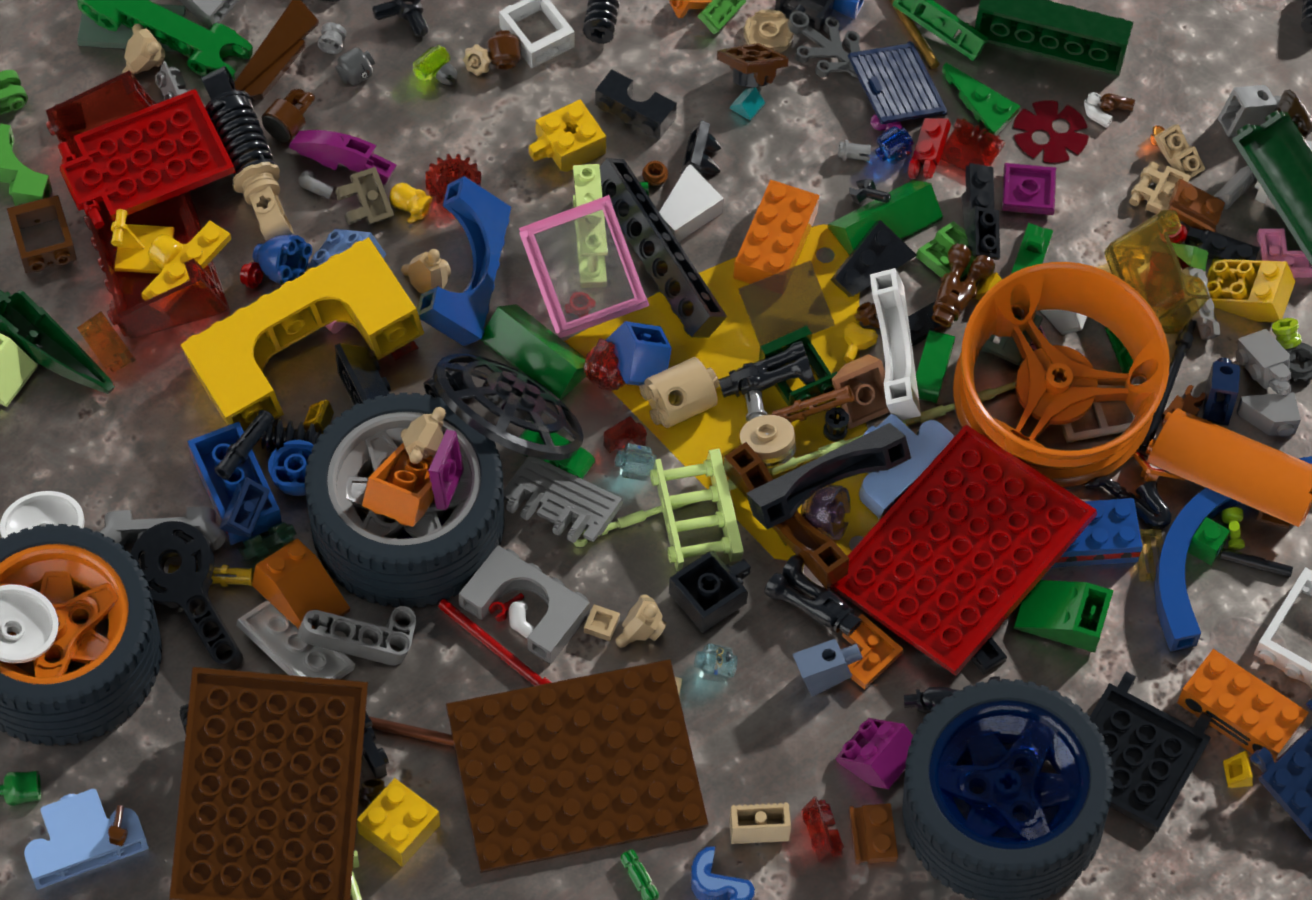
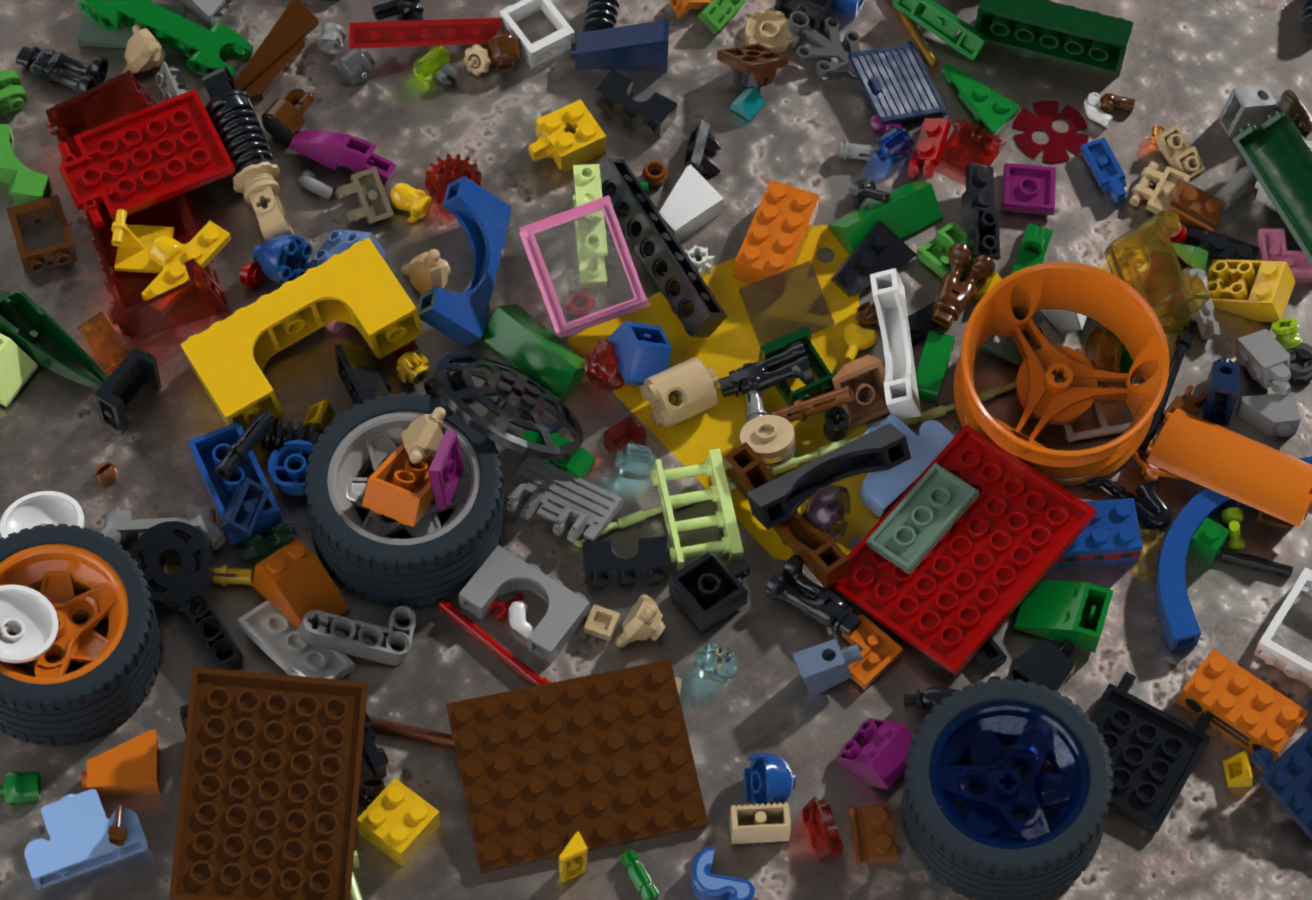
(50, 65): none -> black piece
(109, 474): none -> dark orange hinge
(123, 385): none -> black panel
(126, 769): none -> orange slope
(412, 367): none -> yellow gear
(422, 33): none -> red plate
(573, 859): none -> yellow slope
(604, 567): none -> black arch
(624, 47): none -> dark blue slope
(700, 259): none -> white gear
(768, 779): none -> blue cylinder
(922, 518): none -> sand green tile
(1045, 665): none -> black torso
(1104, 350): none -> clear orange hinge
(1105, 168): none -> blue hinge

